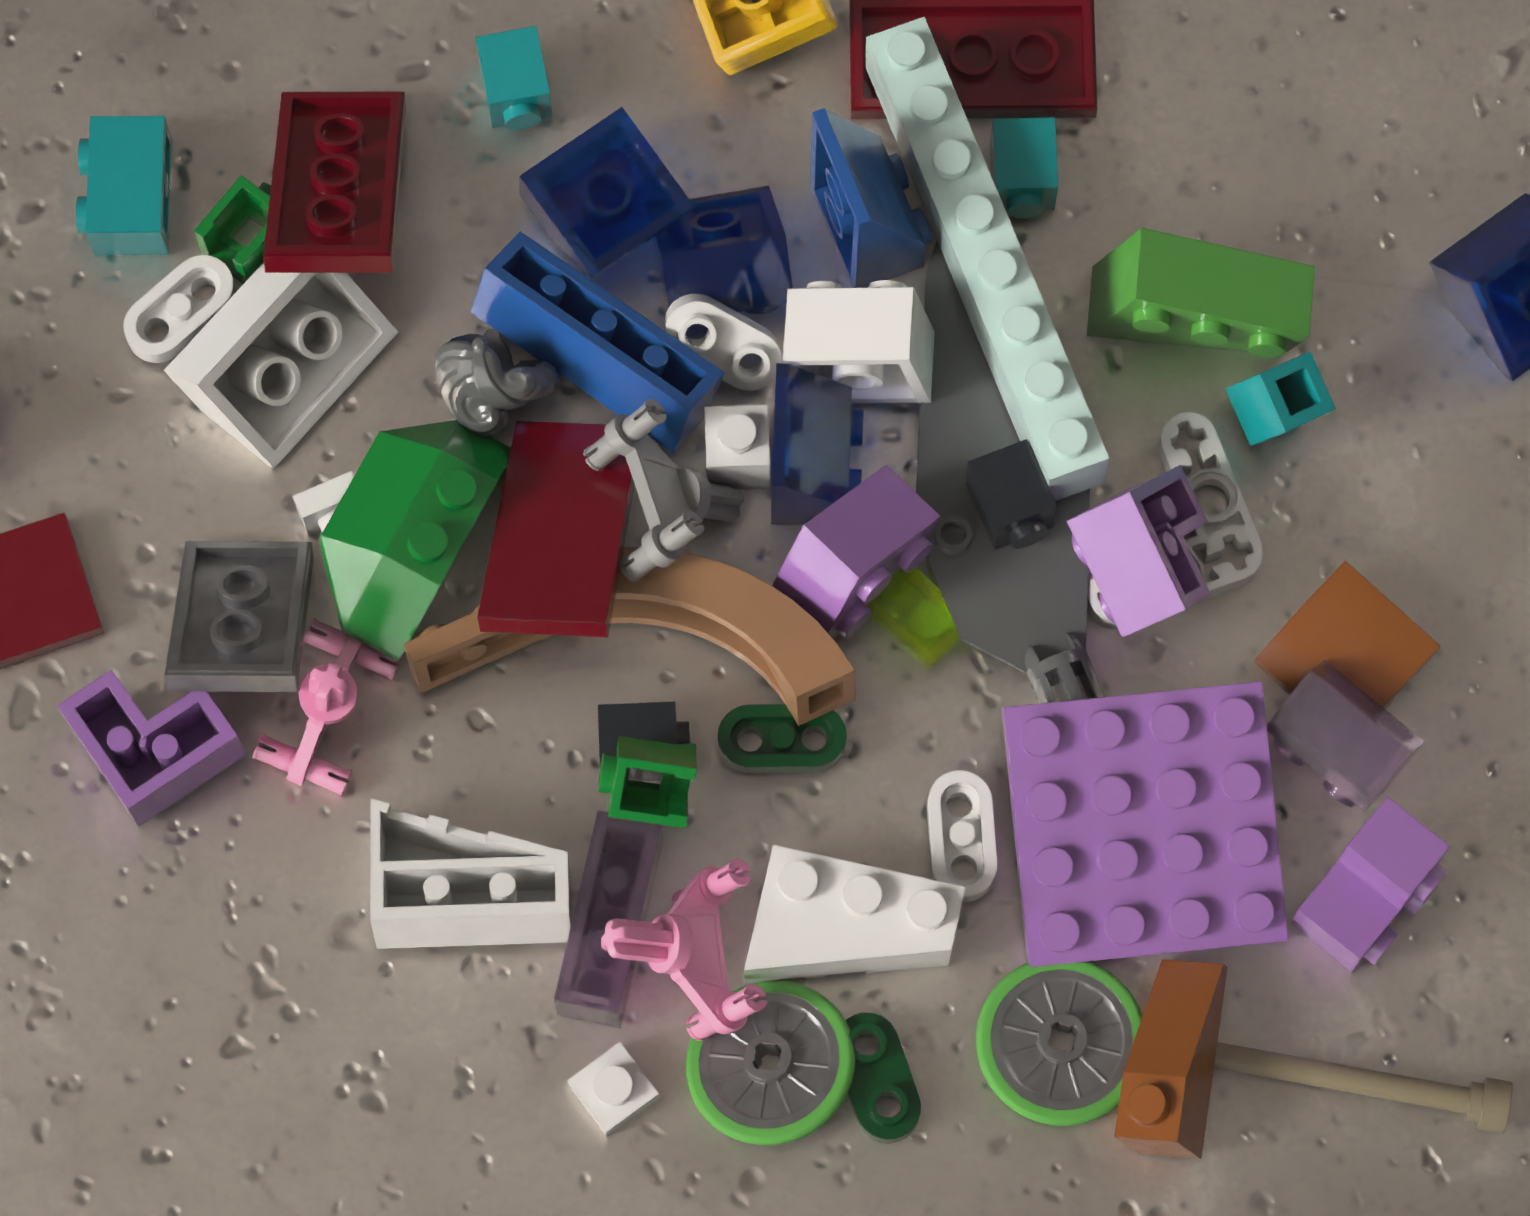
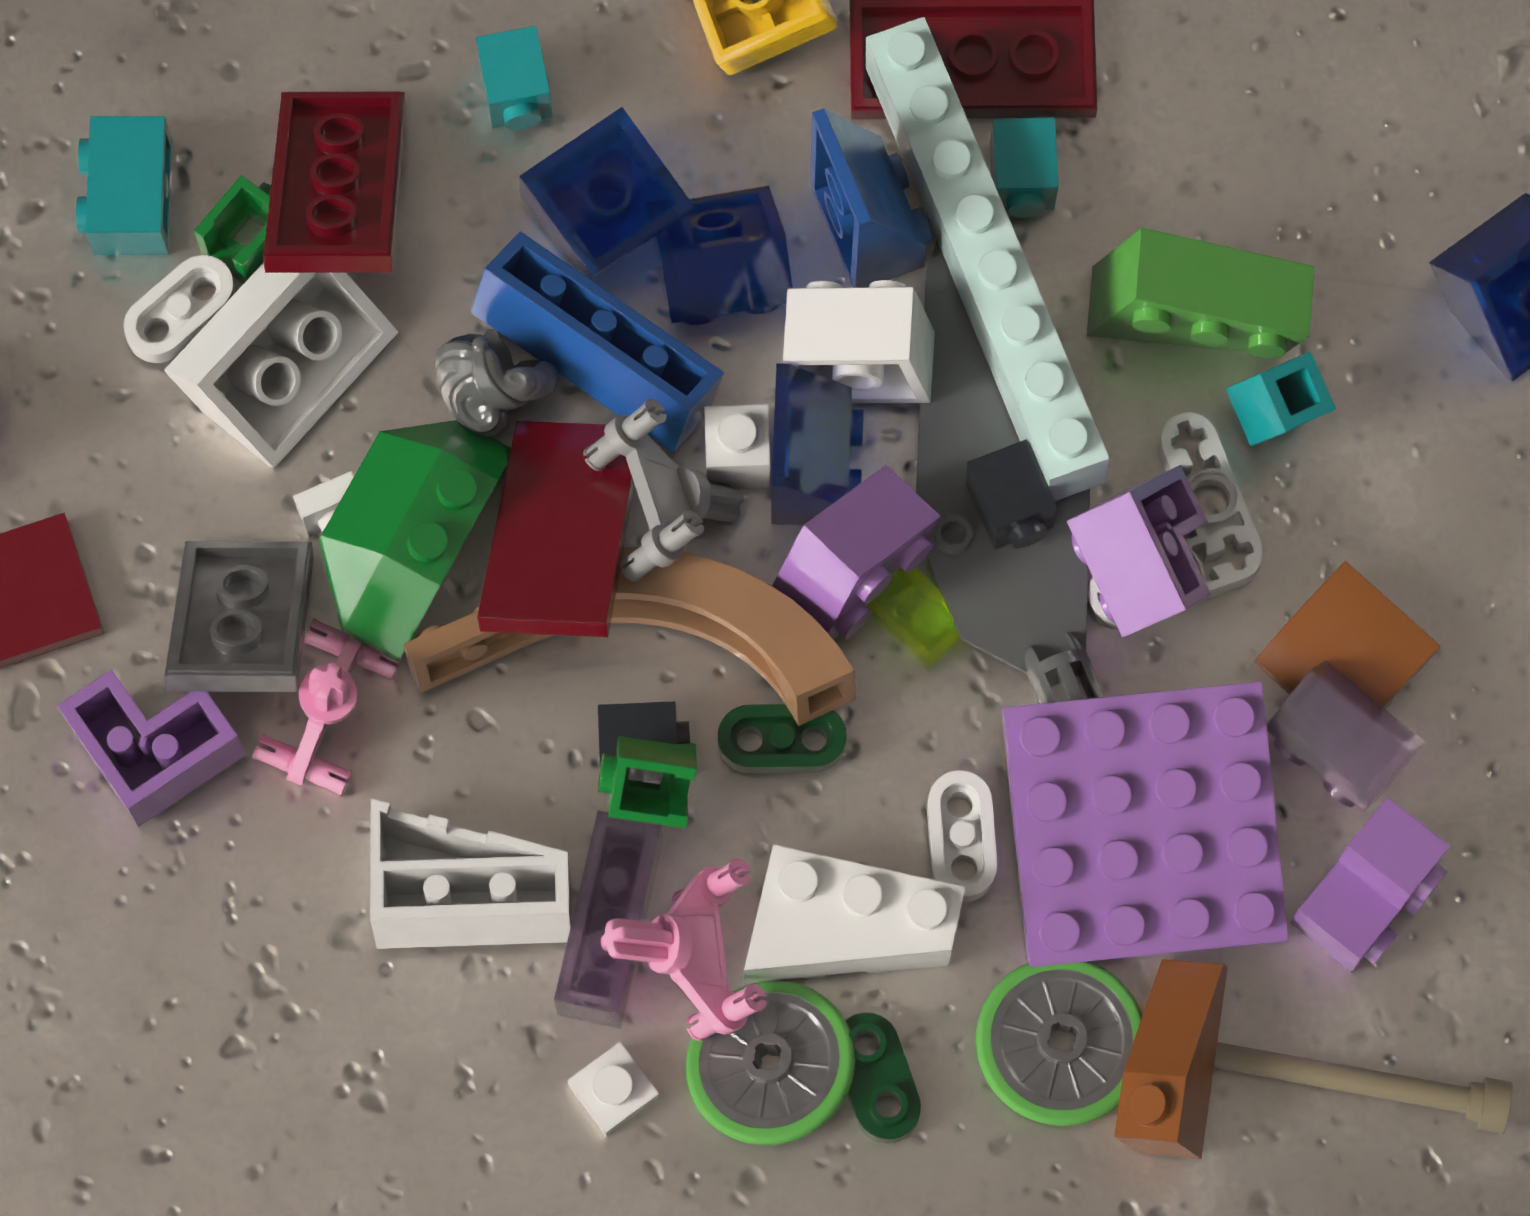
(726, 341): white plate -> none

